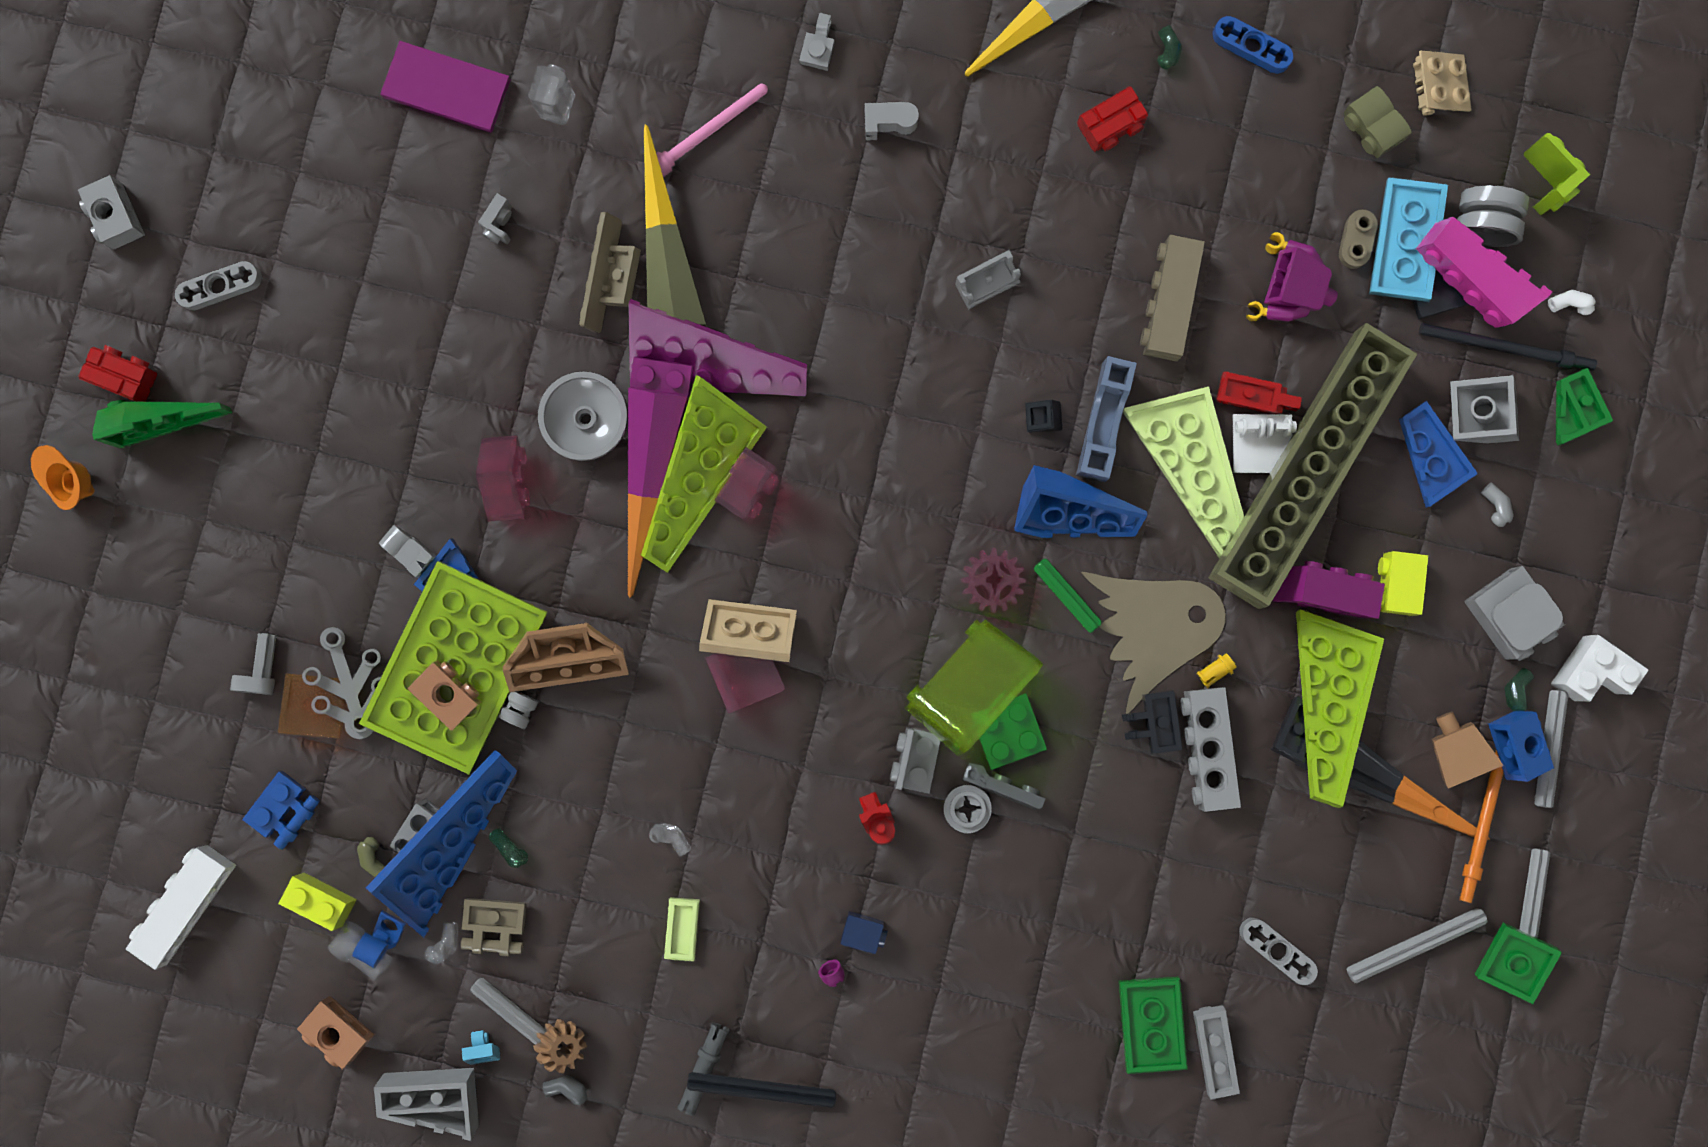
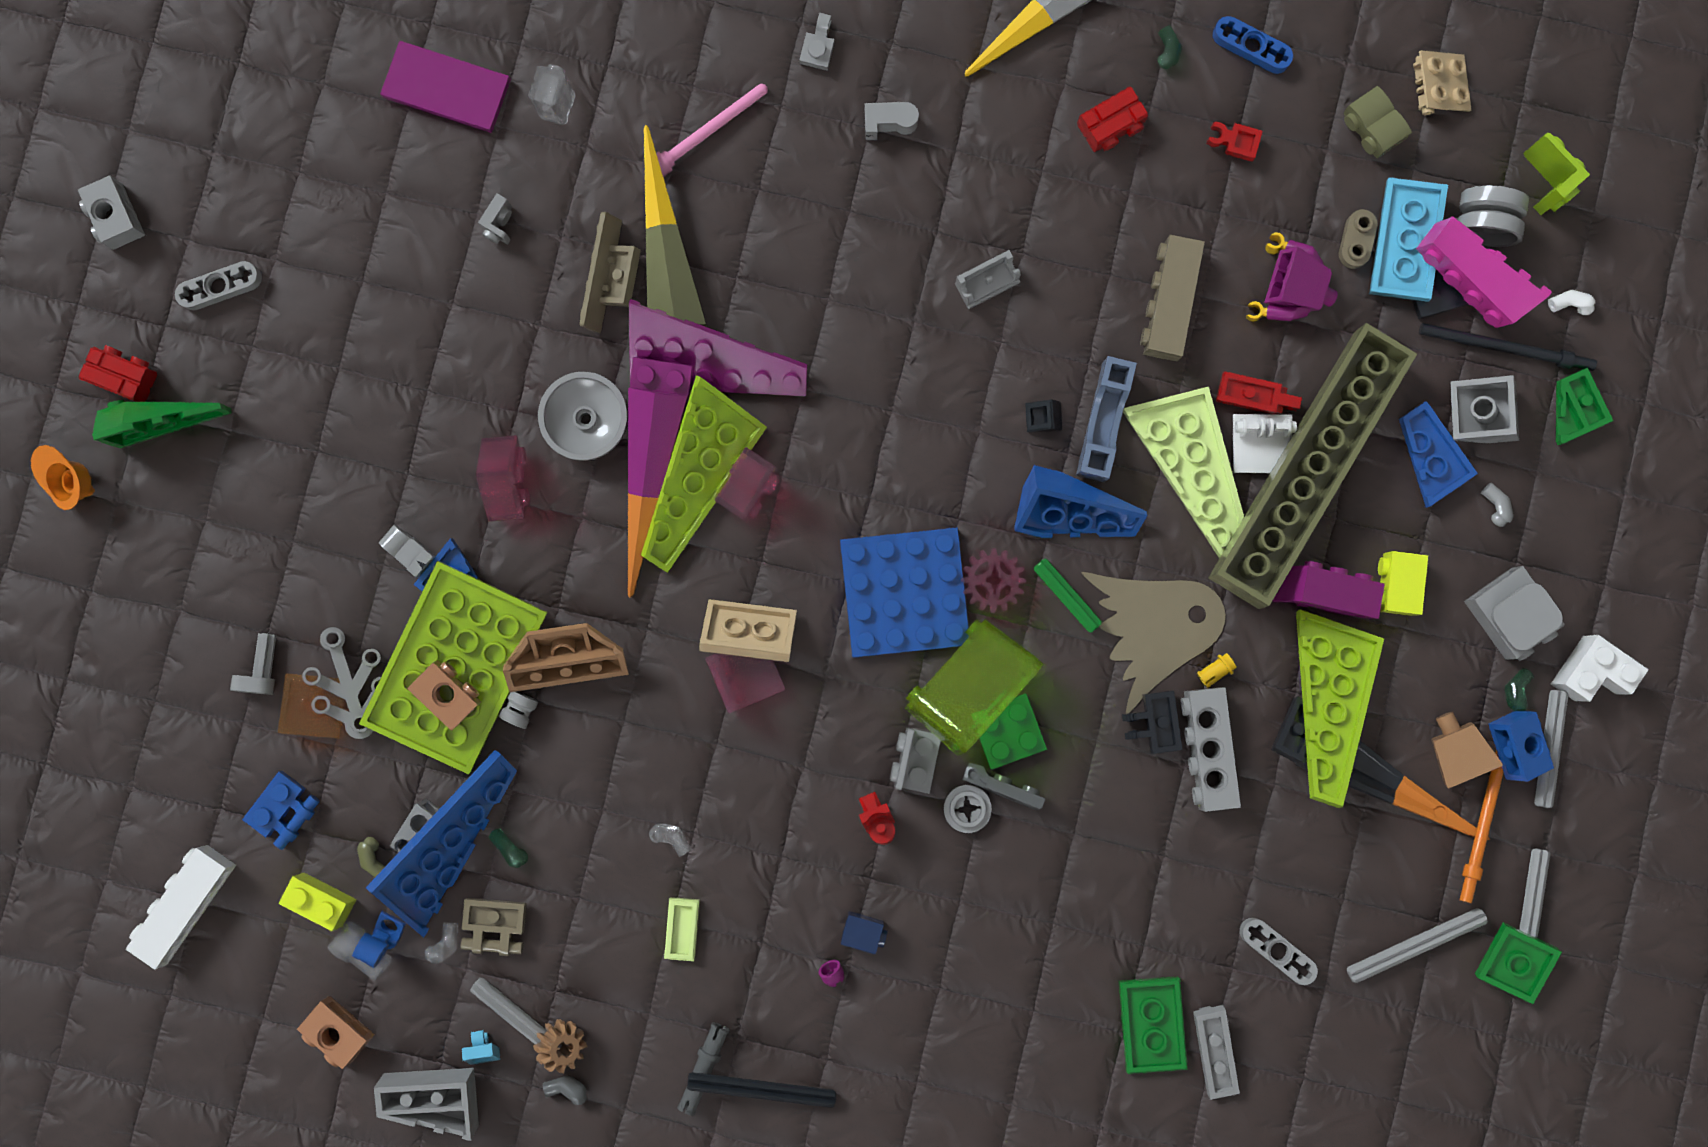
(904, 592): none -> blue plate
(1240, 140): none -> red plate

